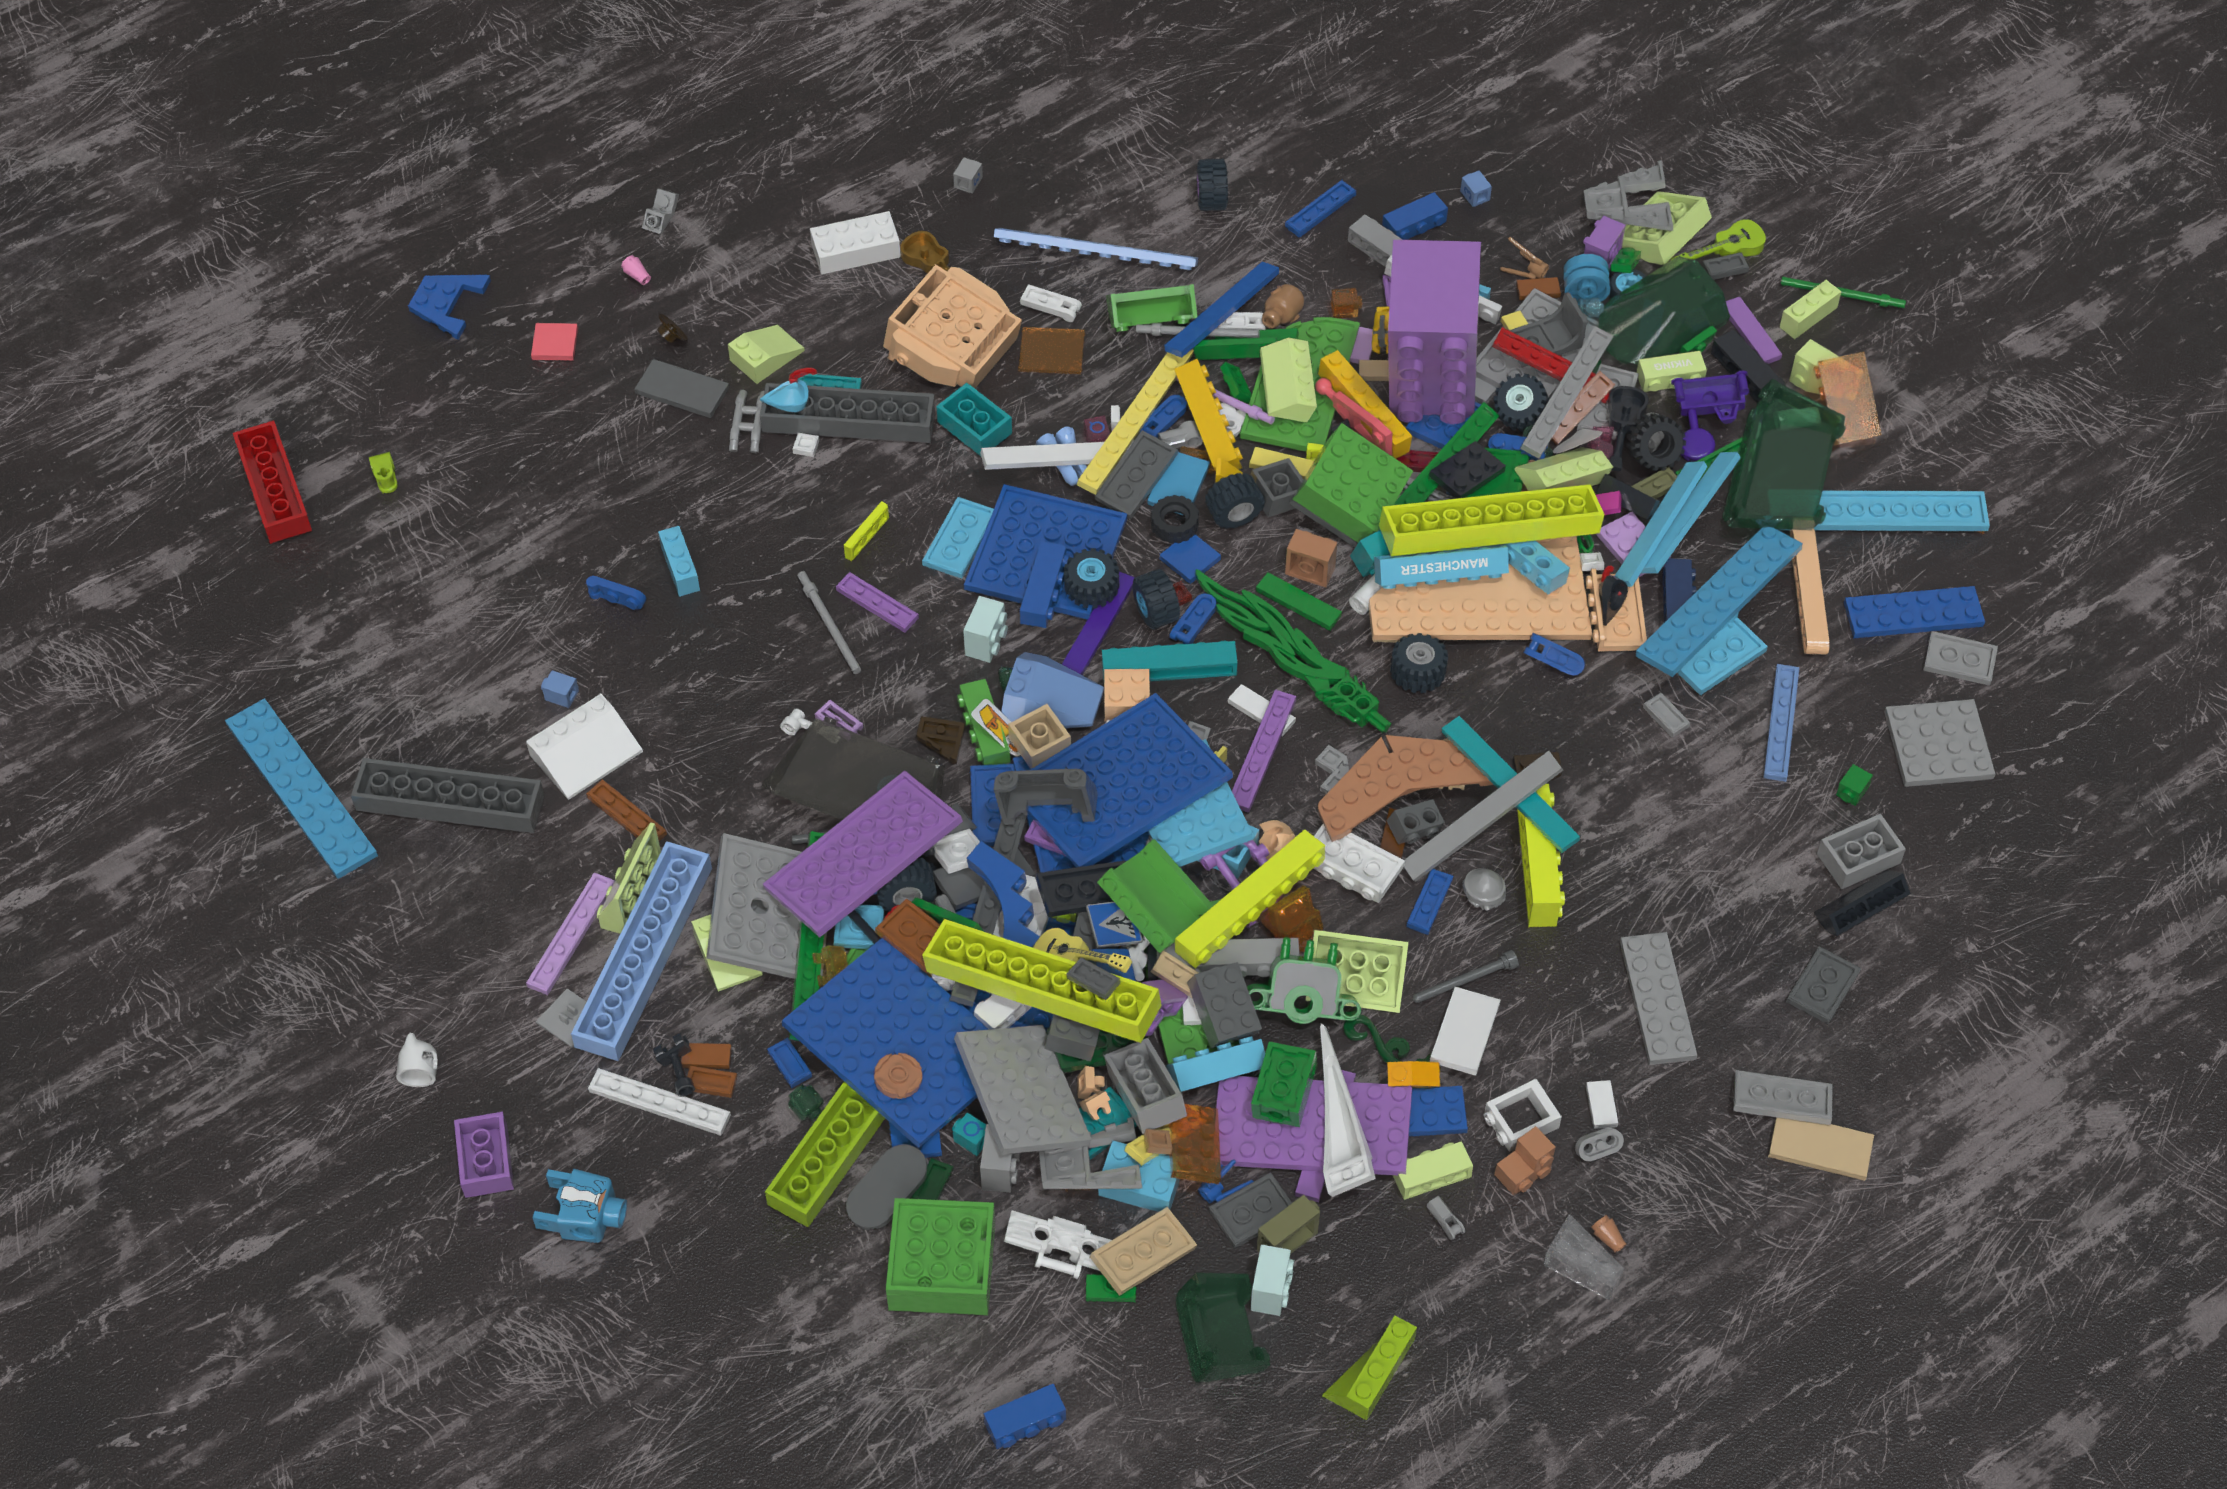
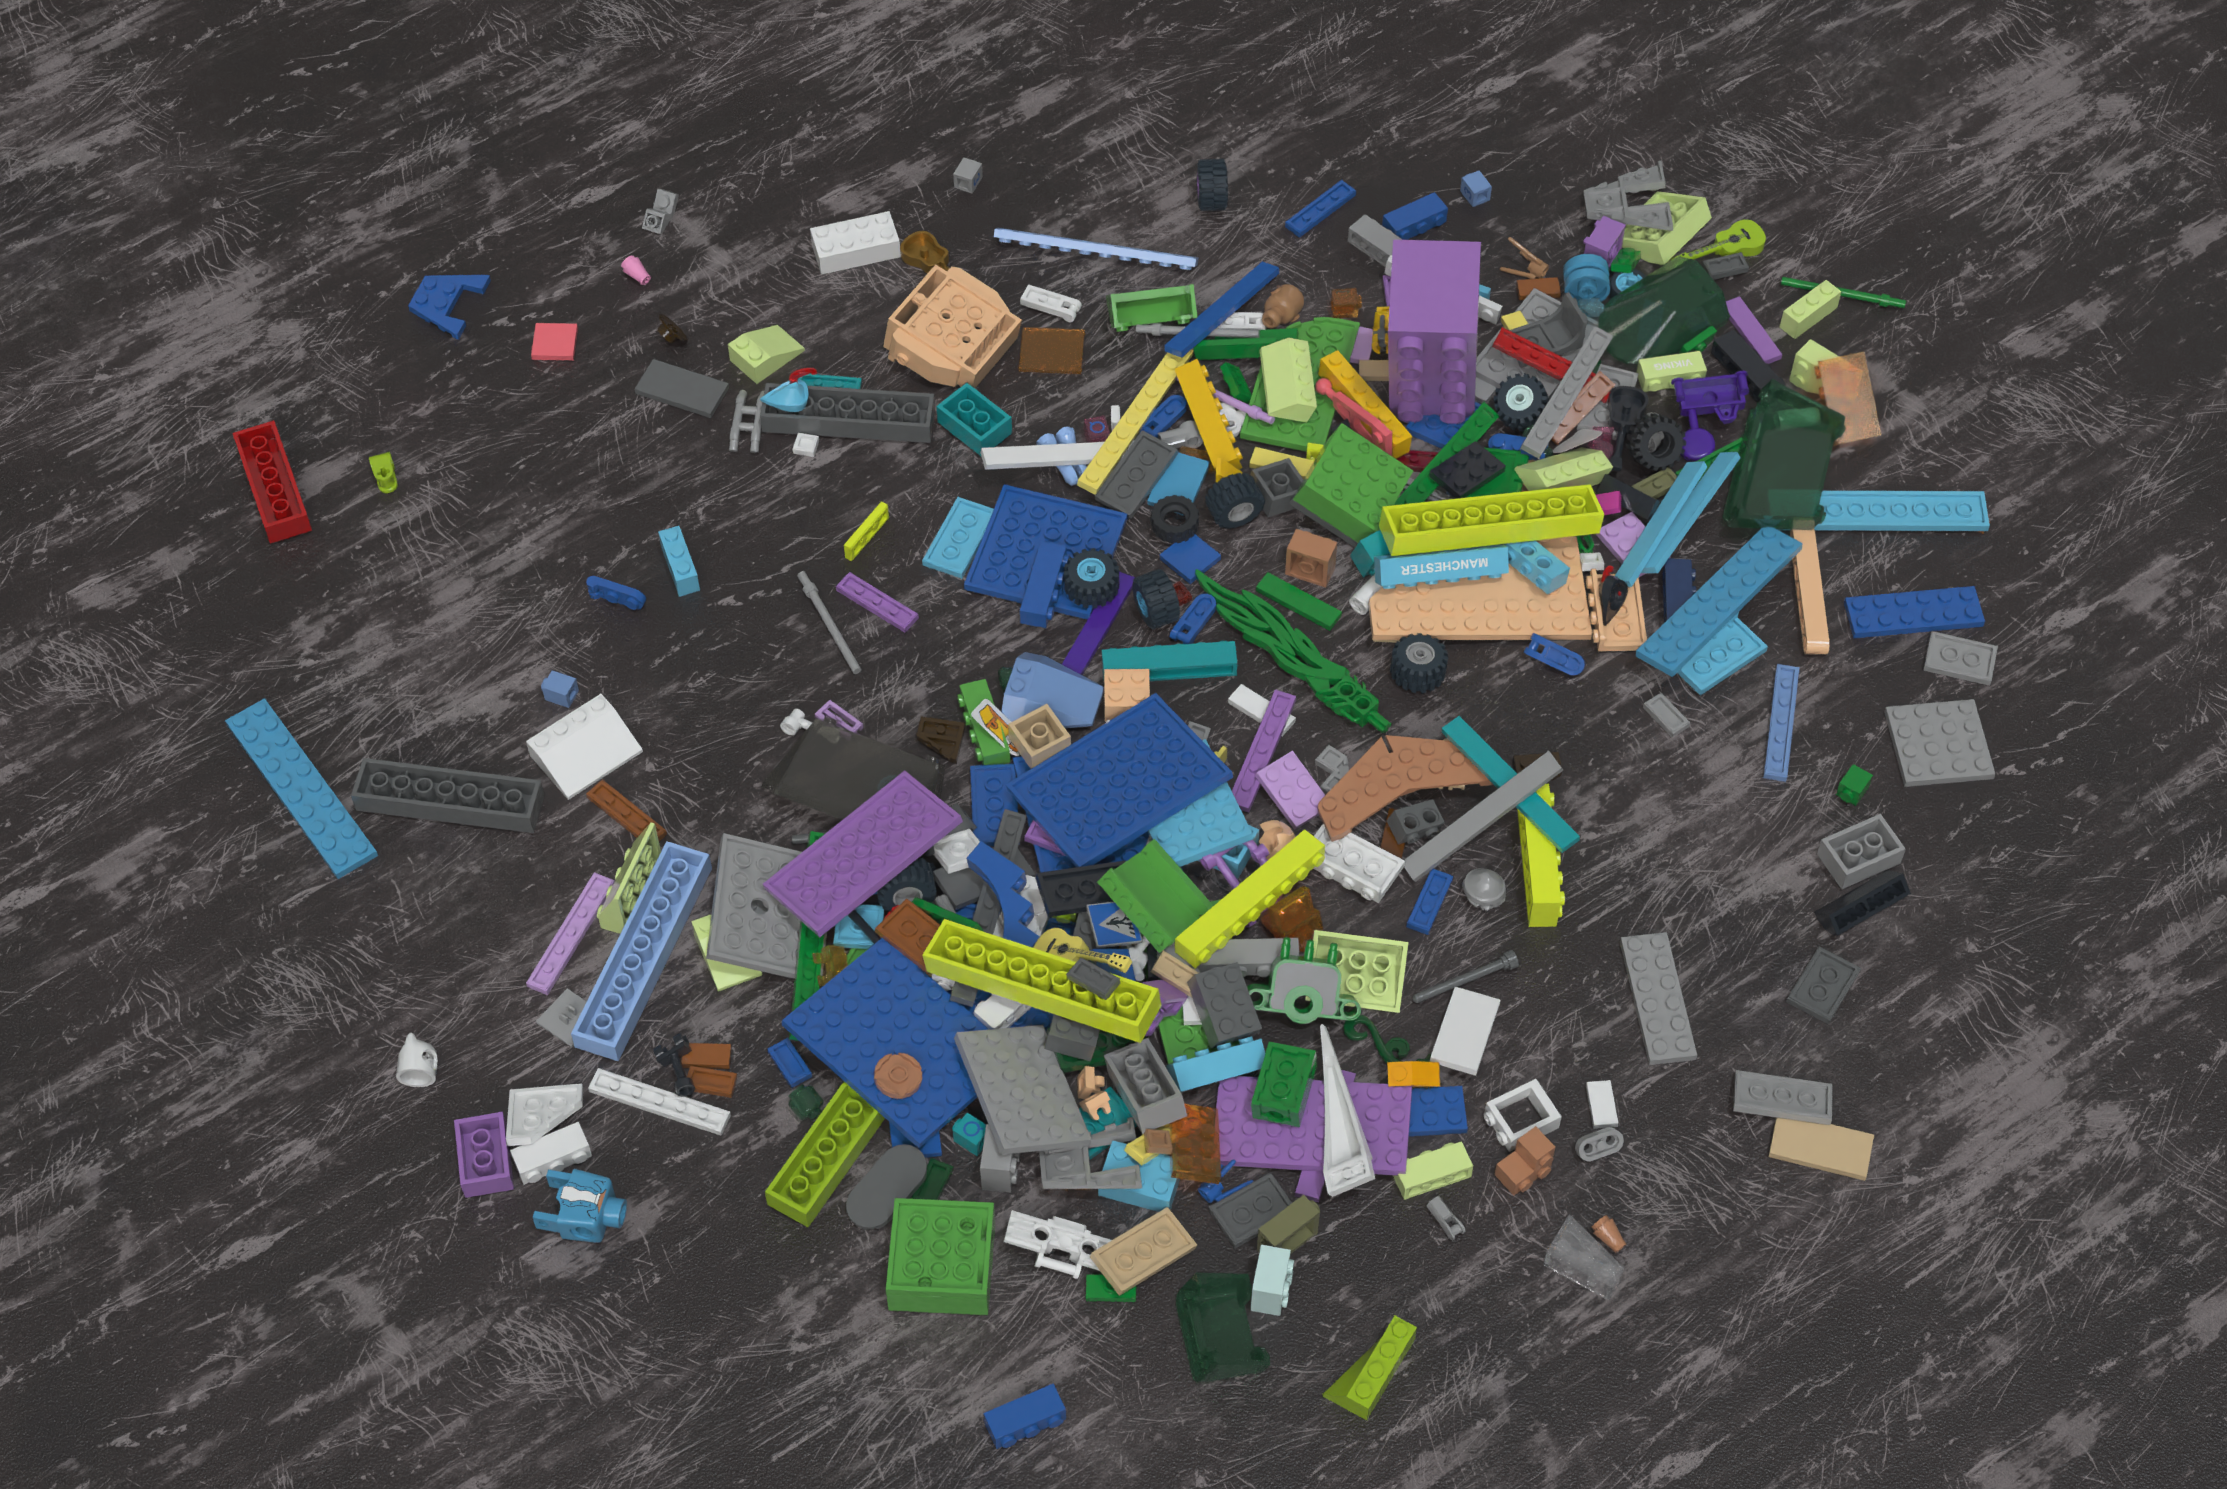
(539, 1110): none -> white plate
(551, 1152): none -> white brick
(985, 629): light aqua brick -> none
(1027, 788): dark grey windscreen -> none
(1291, 789): none -> lavender plate

